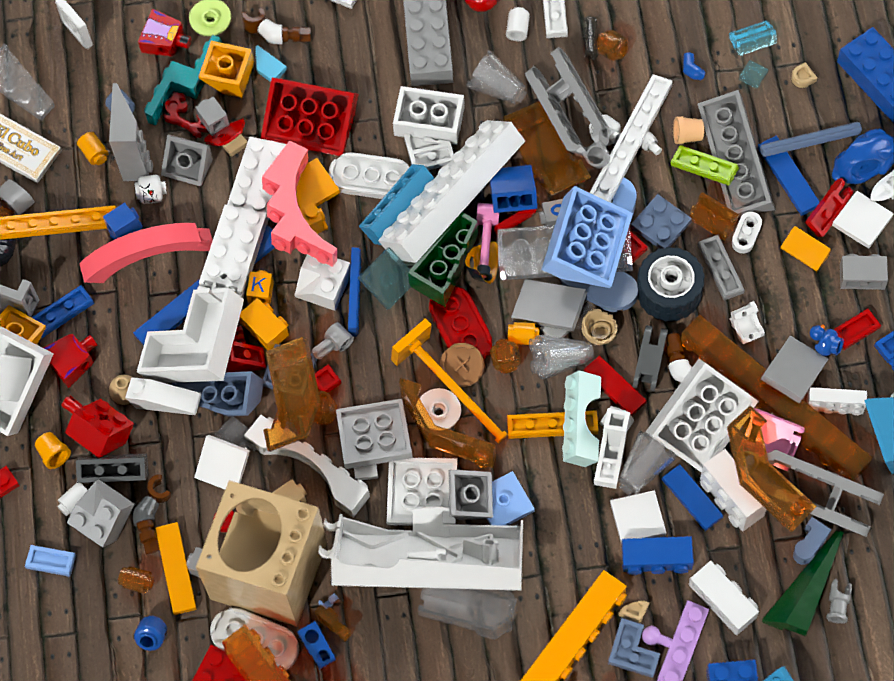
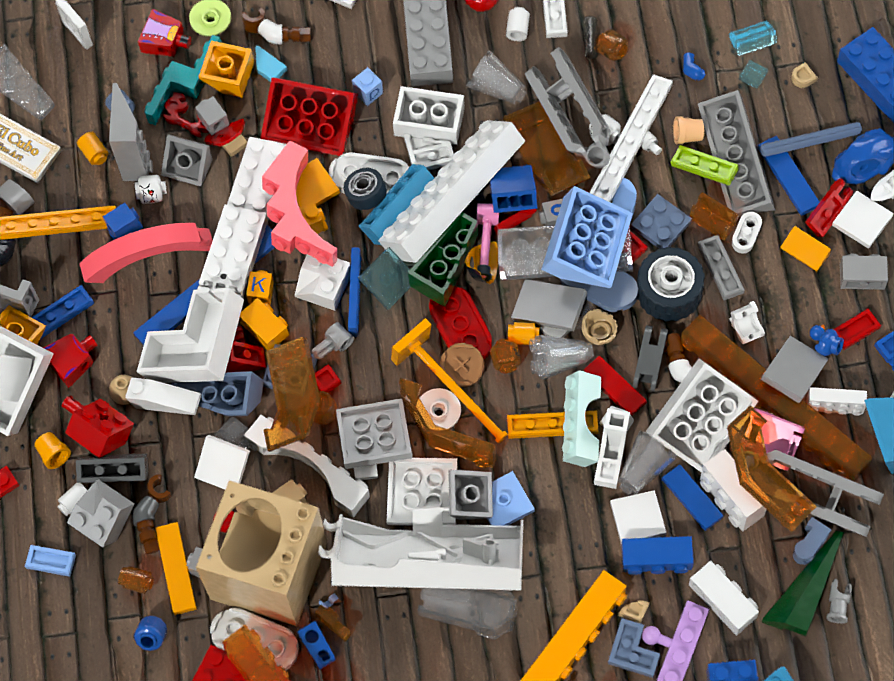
(365, 188): none -> black wheel
(367, 86): none -> light blue brick

